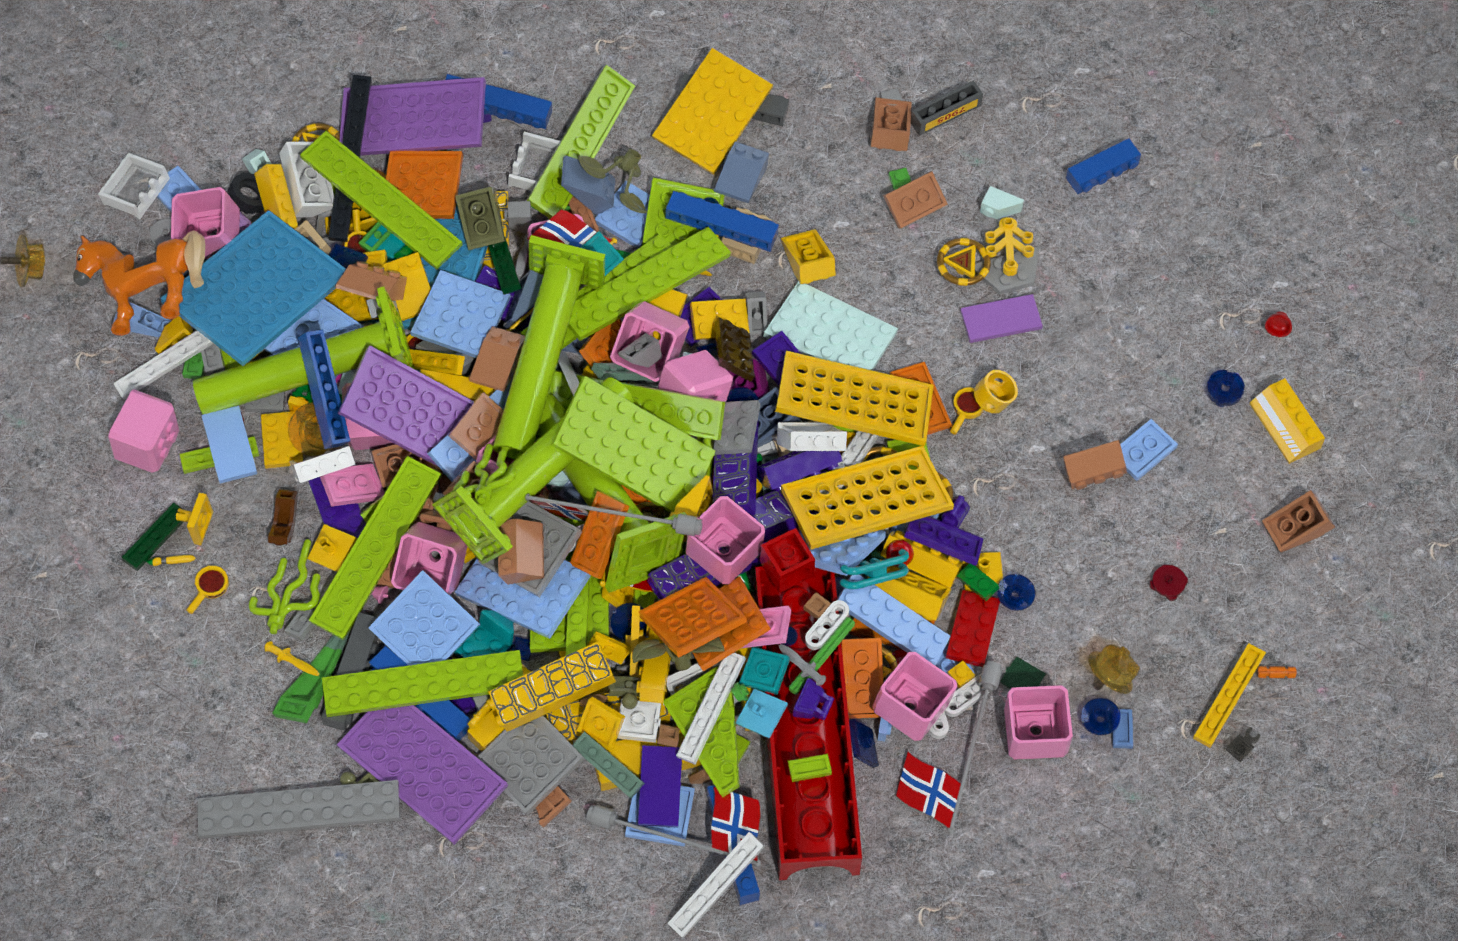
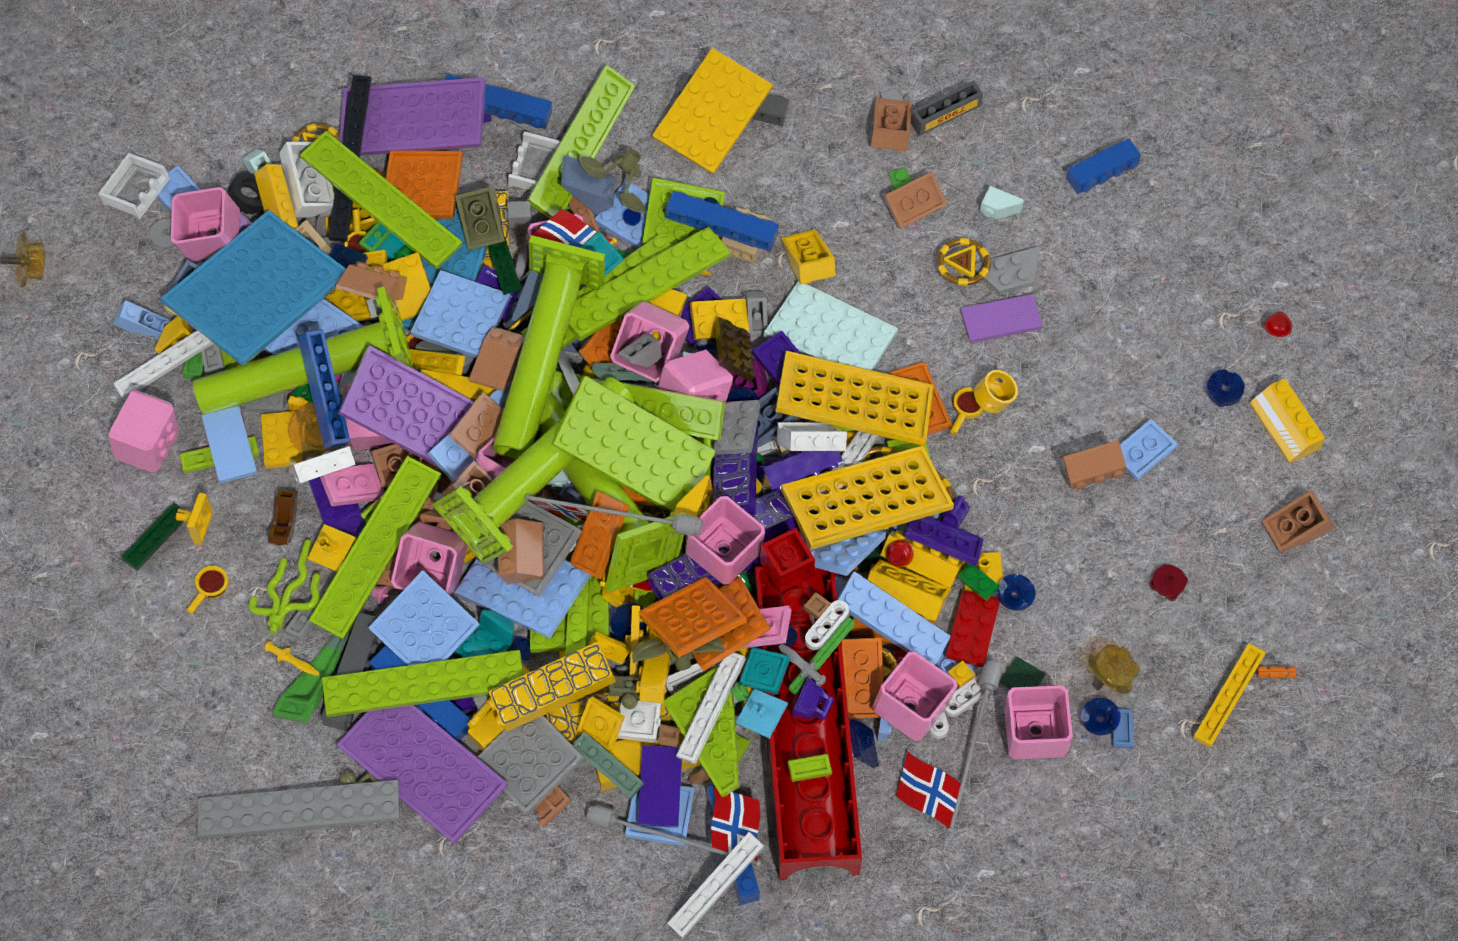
(124, 281): orange animal -> none
(171, 560): yellow piece -> none
(487, 482): lime plant -> none
(631, 217): none -> clear blue piece
(742, 172): sand blue slope -> none
(876, 571): teal piece -> none
(1008, 227): yellow plant -> none
(1242, 746): clear smoke plate -> none

